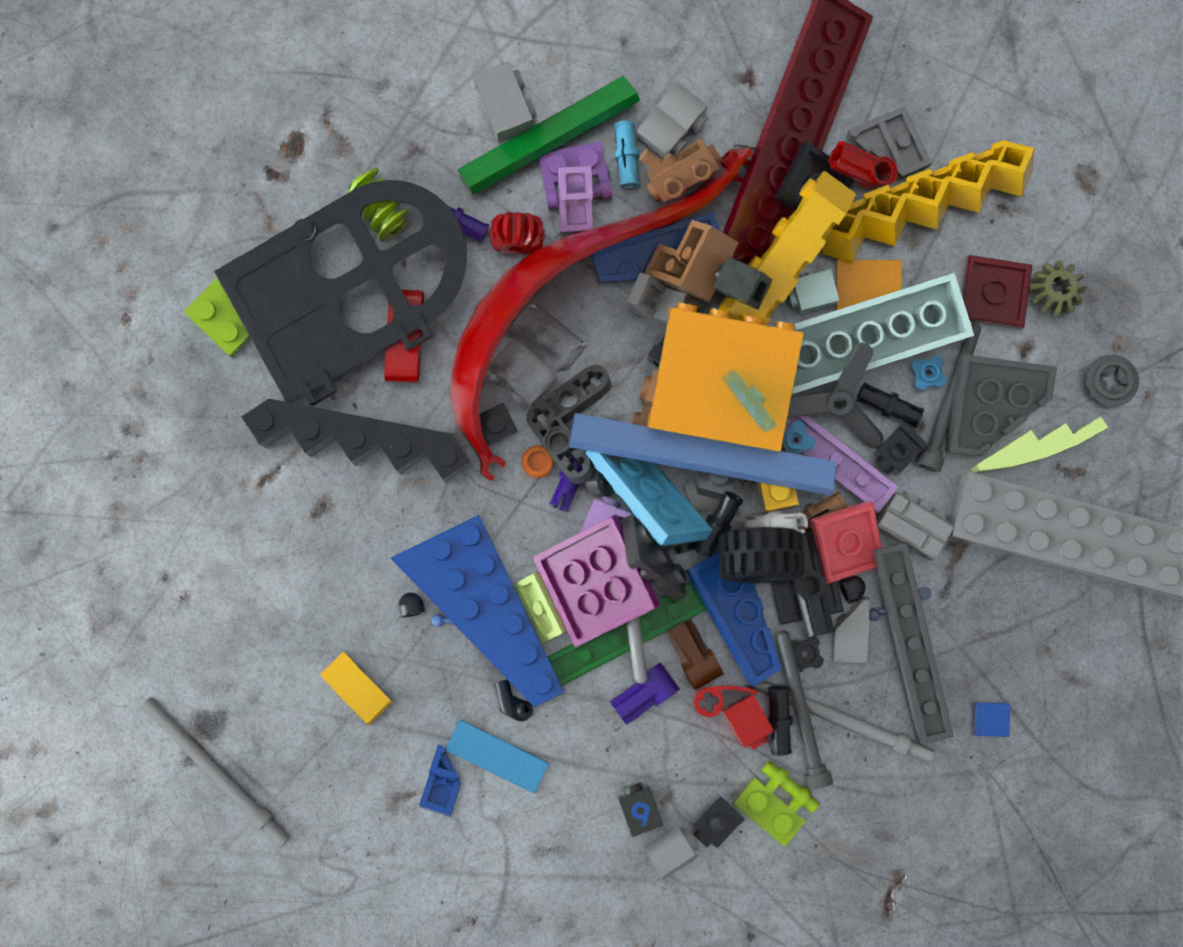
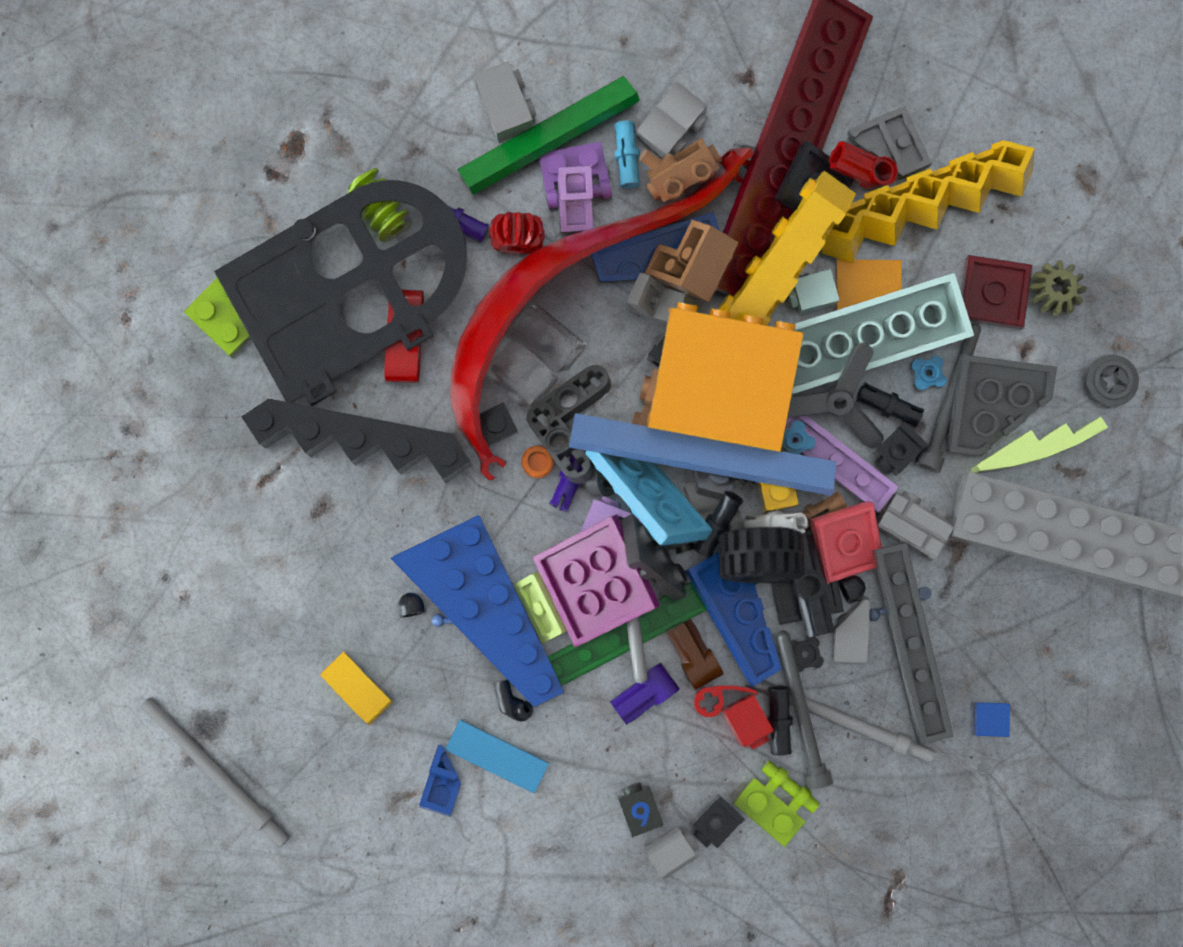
(742, 283): pearl dark grey brick -> none
(750, 399): clear light blue plate -> none

